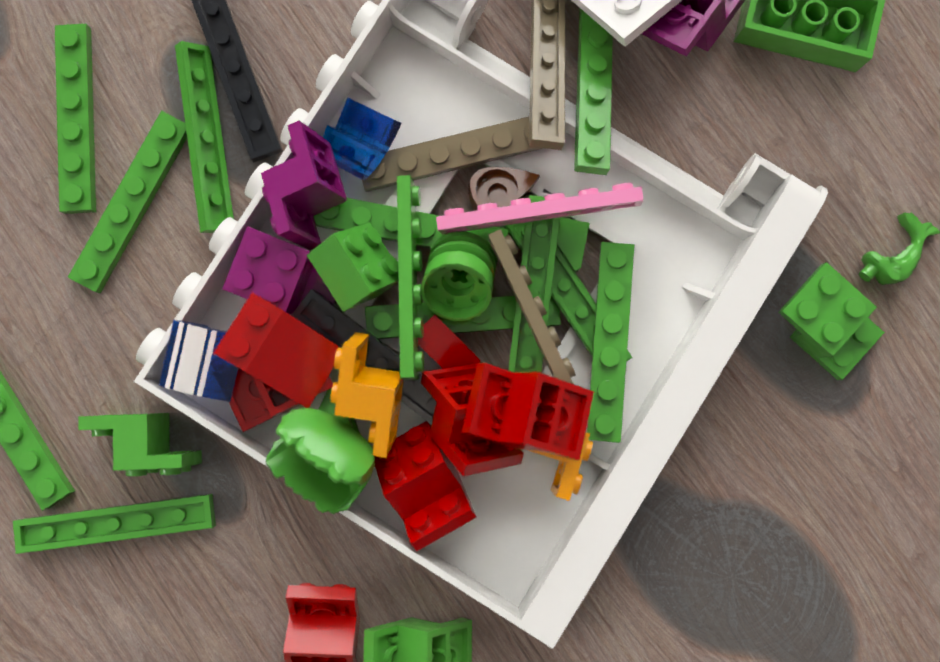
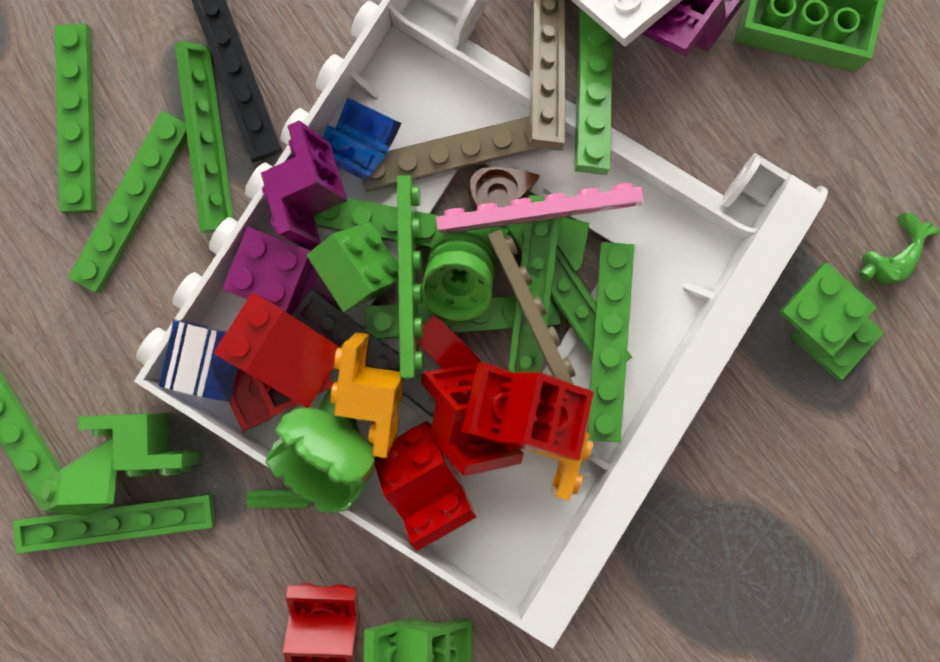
(83, 484): none -> bright green slope
(275, 499): none -> bright green axle

